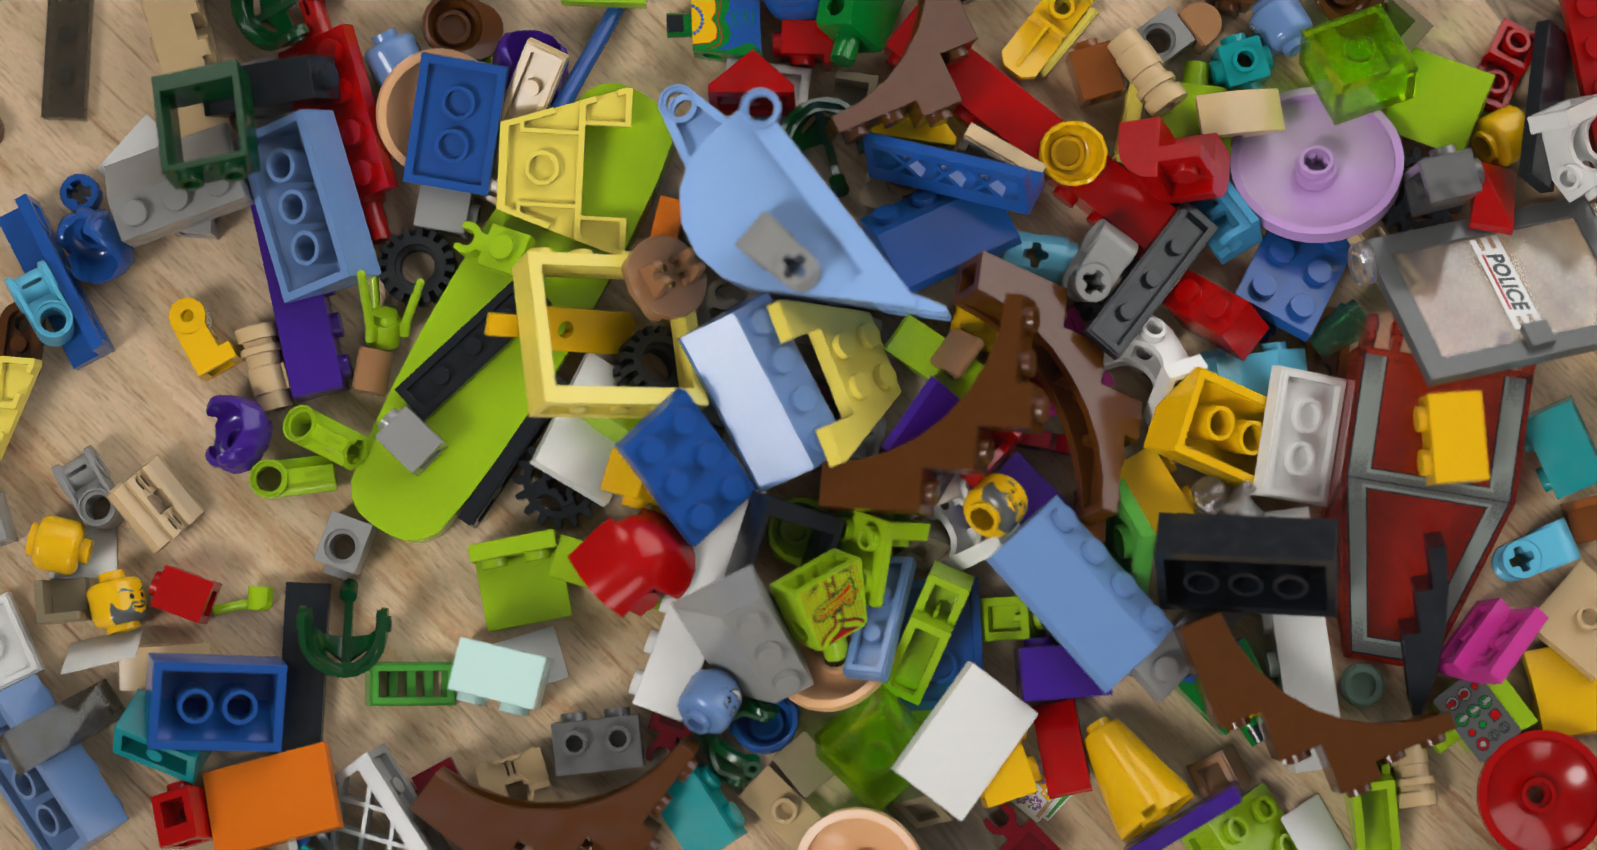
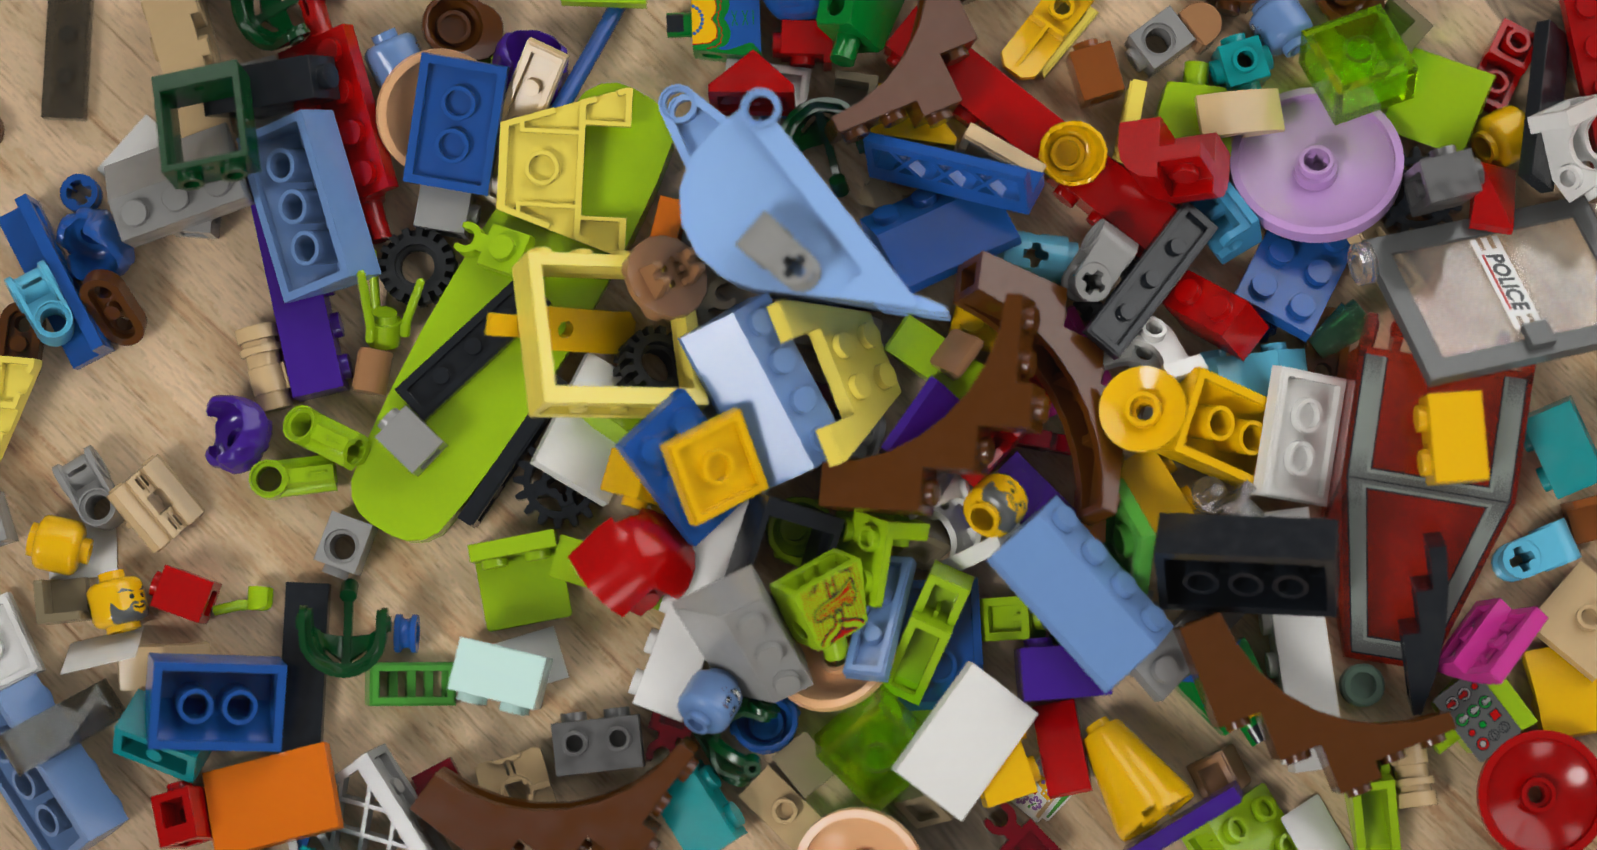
(108, 301): none -> reddish brown plate
(194, 330): yellow leg -> none
(406, 633): none -> blue bush
(714, 466): none -> yellow tile
(1128, 395): none -> yellow dish
(1145, 71): tan axle -> none

